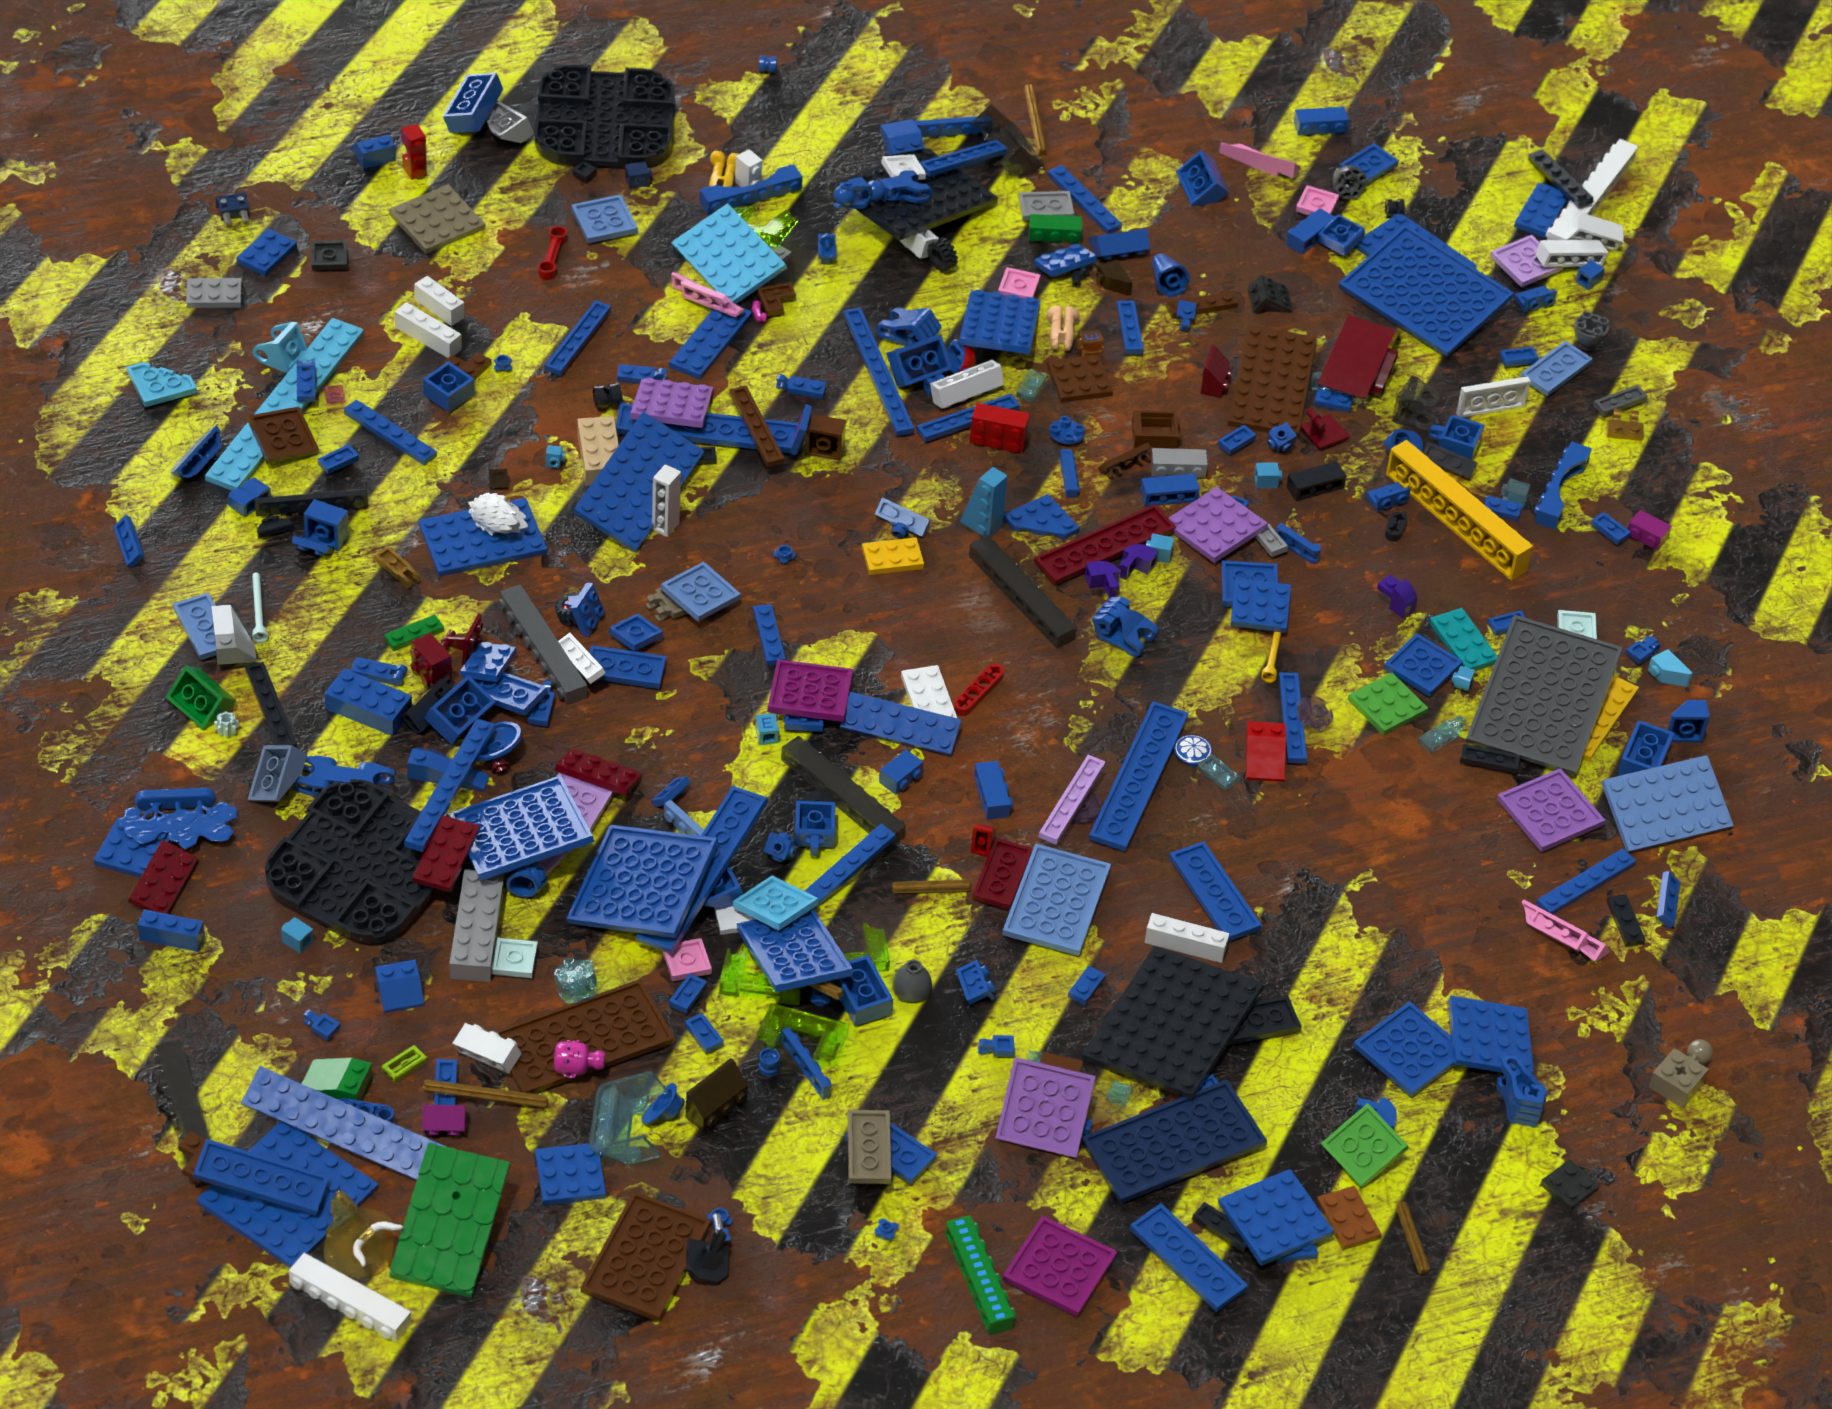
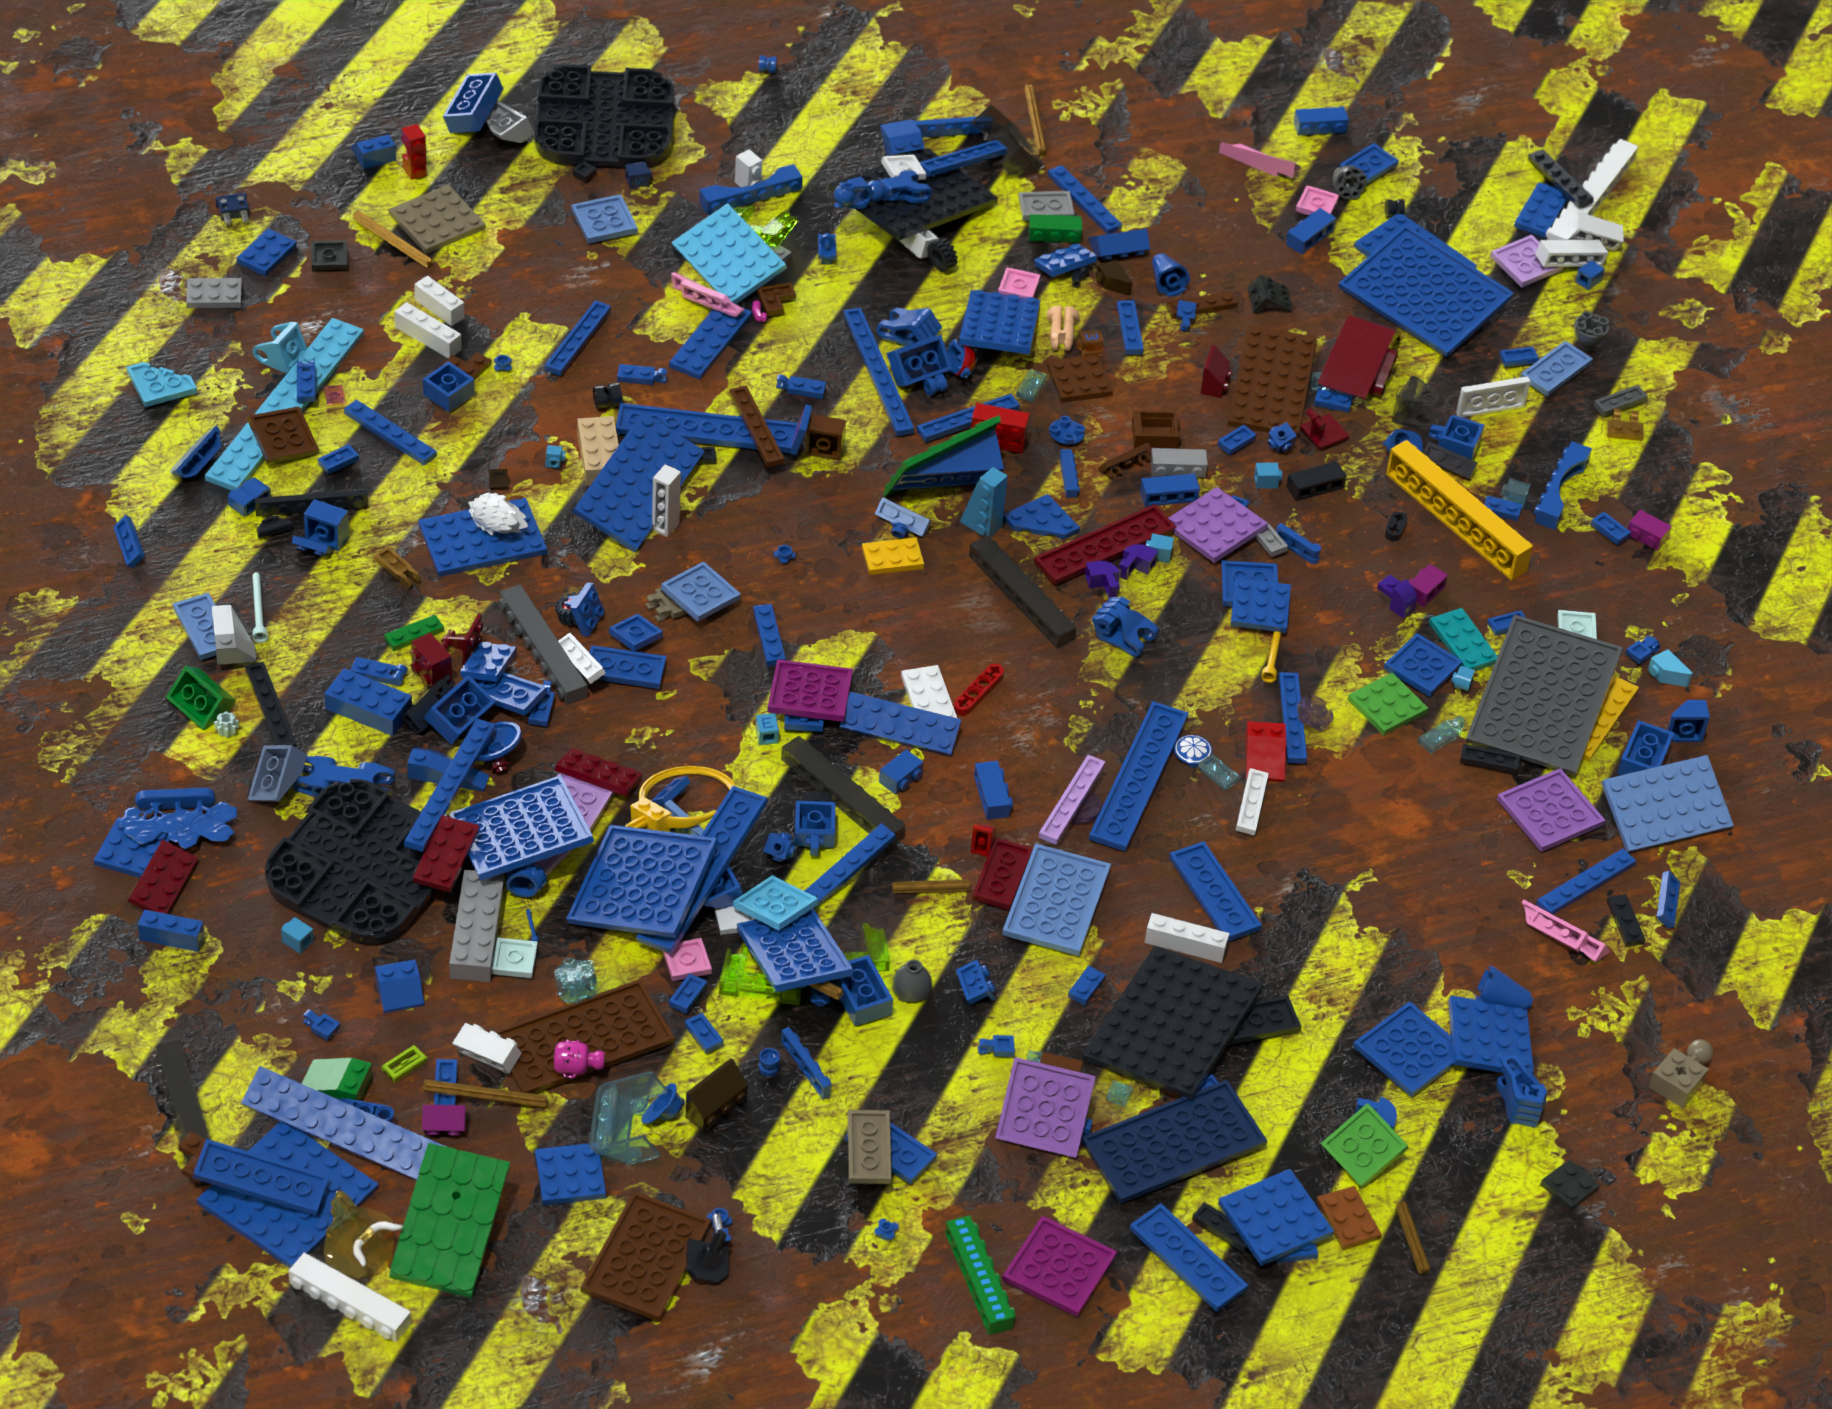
(392, 238): none -> pearl gold axle
(534, 937): none -> blue hinge
(549, 263): red piece -> none
(651, 816): none -> yellow brick
(672, 402): medium lavender plate -> none
(718, 161): yellow piece -> none
(832, 1032): clear neon green wedge -> none
(952, 462): none -> blue piece
(967, 384): white brick -> none
(1202, 180): blue slope -> none
(1252, 801): none -> white plate
(1341, 235): blue brick -> none
(1388, 496): blue bracket -> none
(1428, 584): none -> magenta brick
(1500, 989): none -> blue cone
(1535, 298): blue bracket -> none

